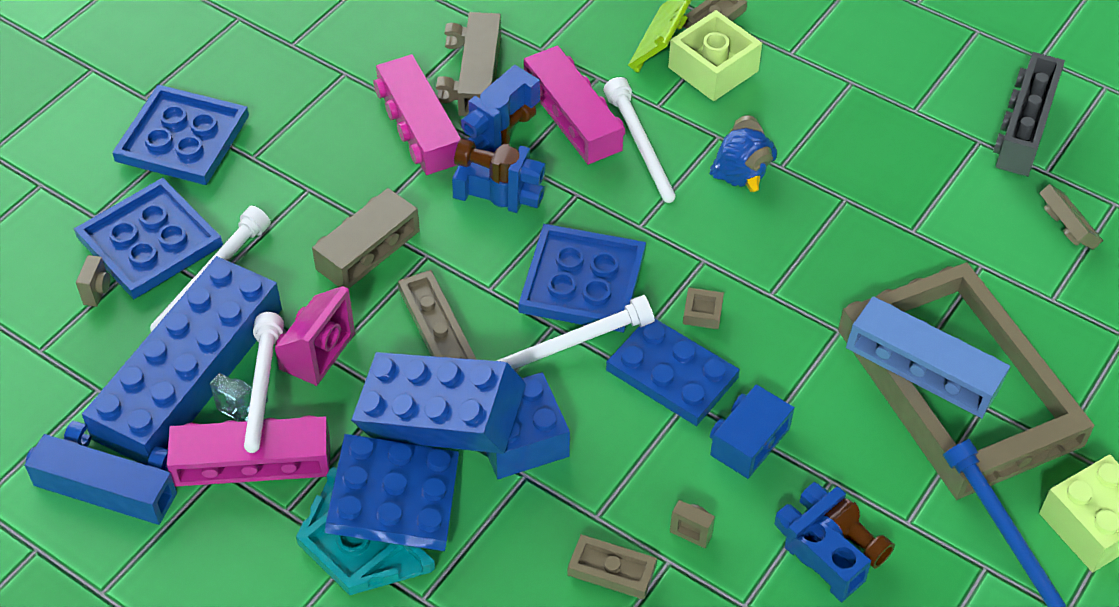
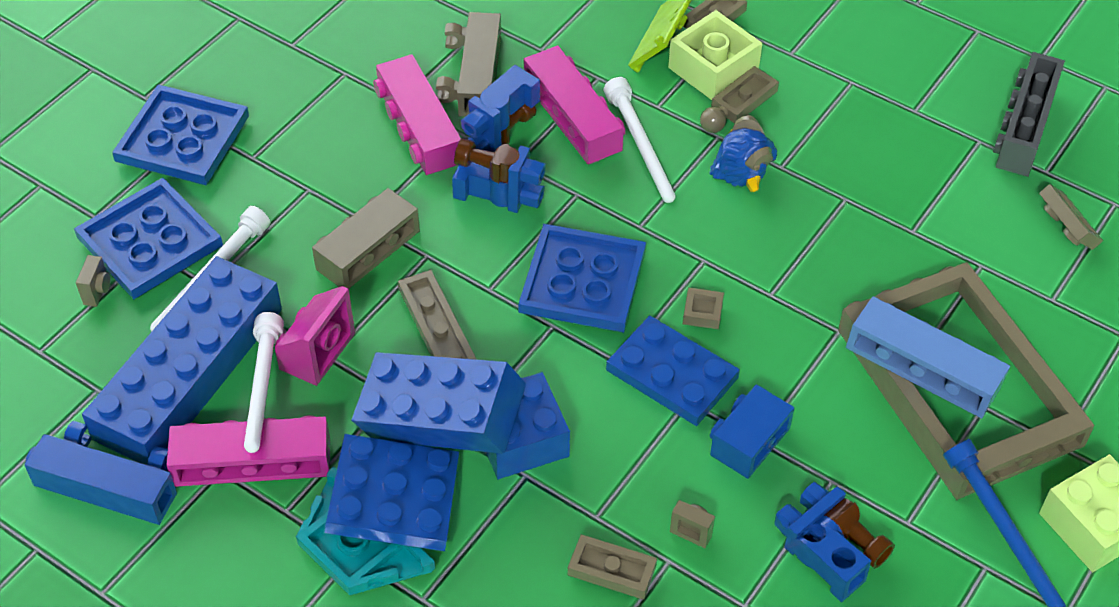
(232, 396): clear light blue bracket -> none
(635, 313): white piece -> none
(738, 99): none -> dark tan plate

